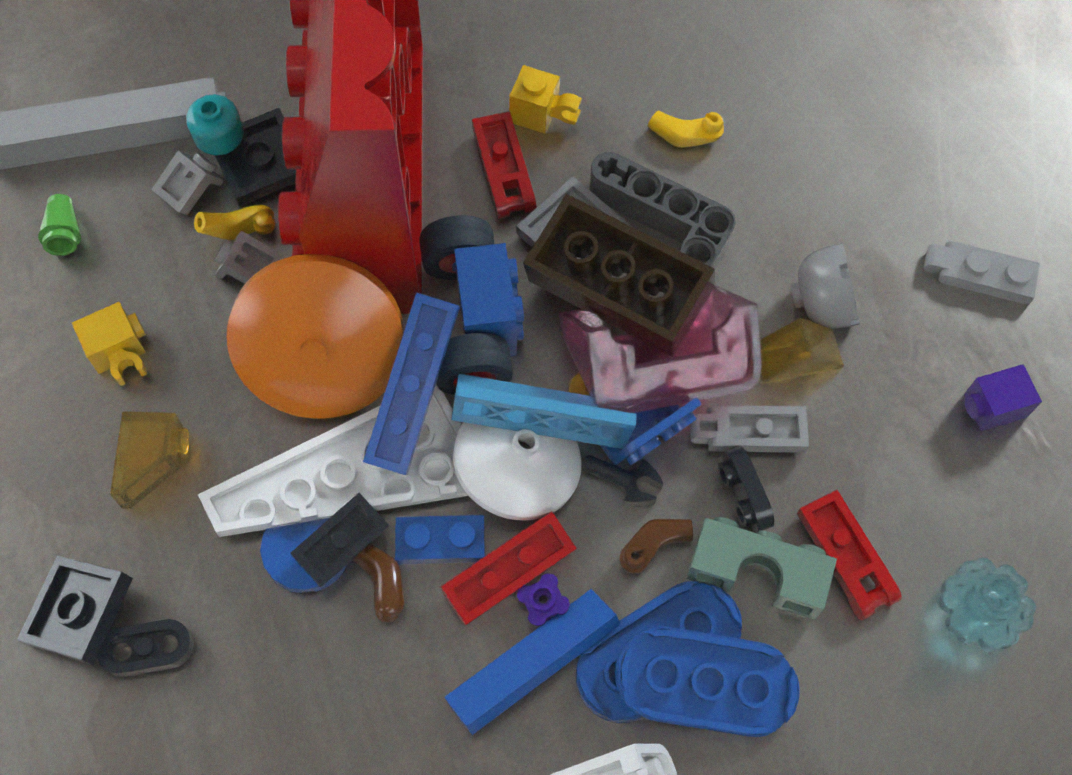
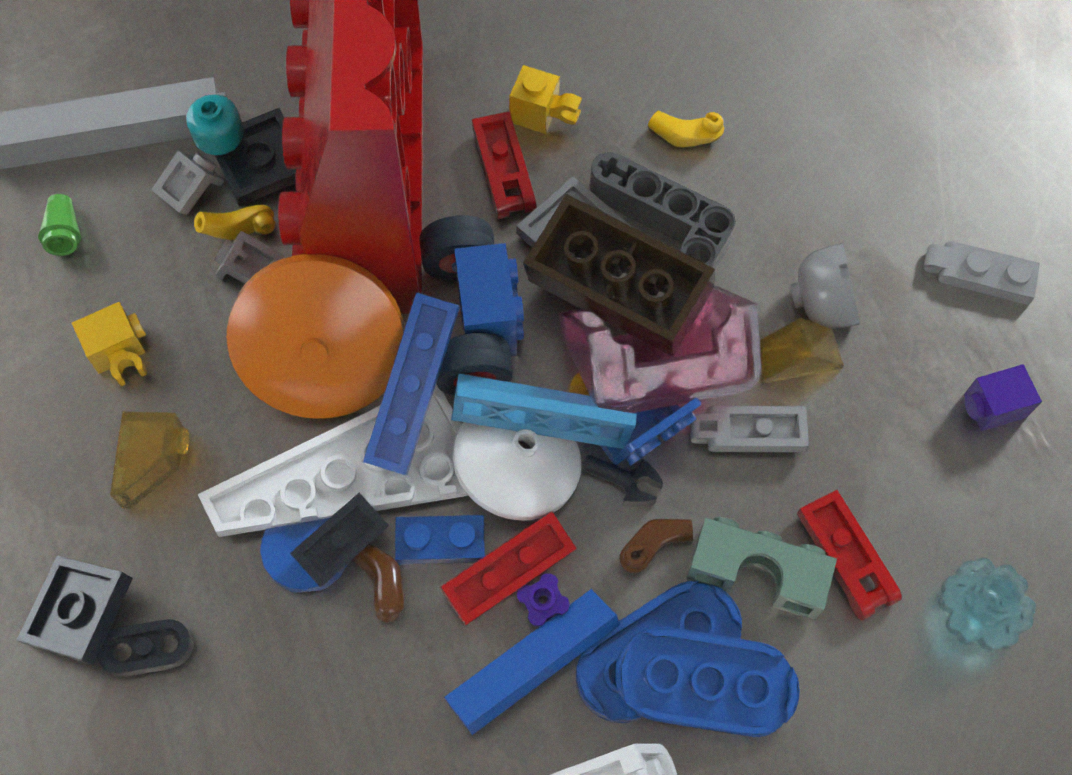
(753, 504): black plate -> none

